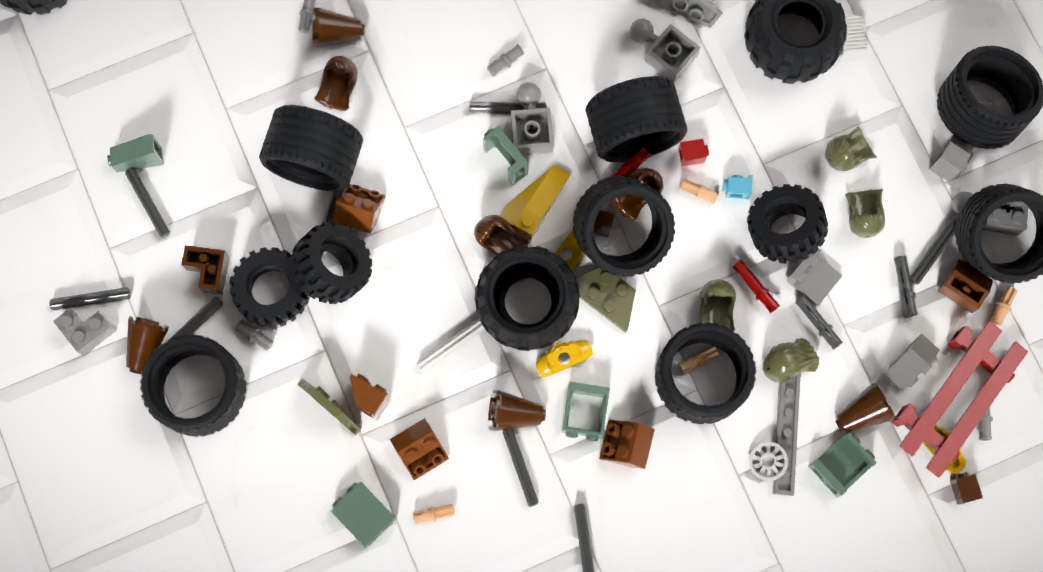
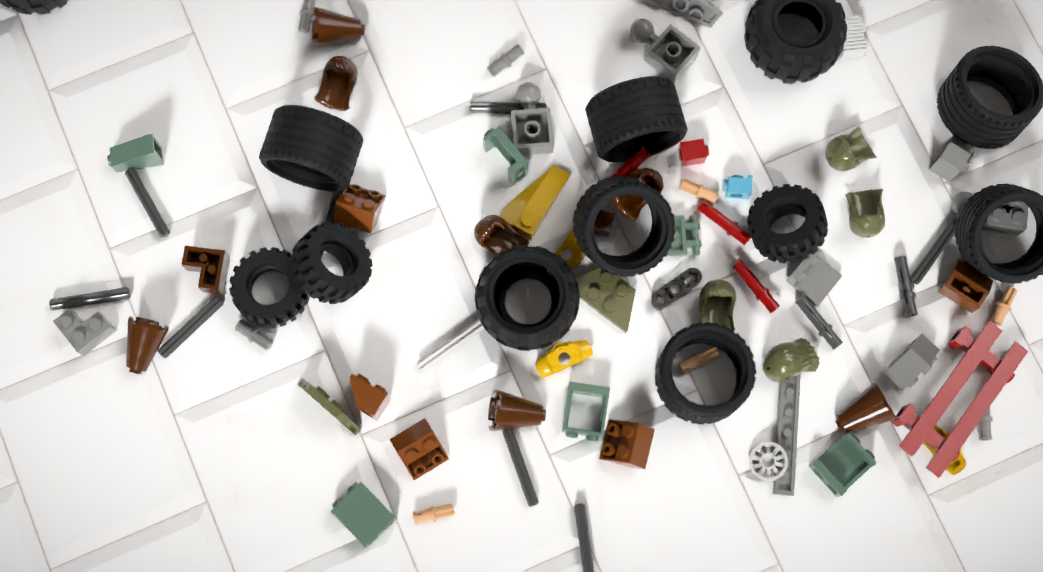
(159, 367): black tyre -> none
(667, 301): none -> black beam
(680, 244): none -> sand green plate
(724, 222): none -> red pin
(966, 488): reddish brown brick -> none

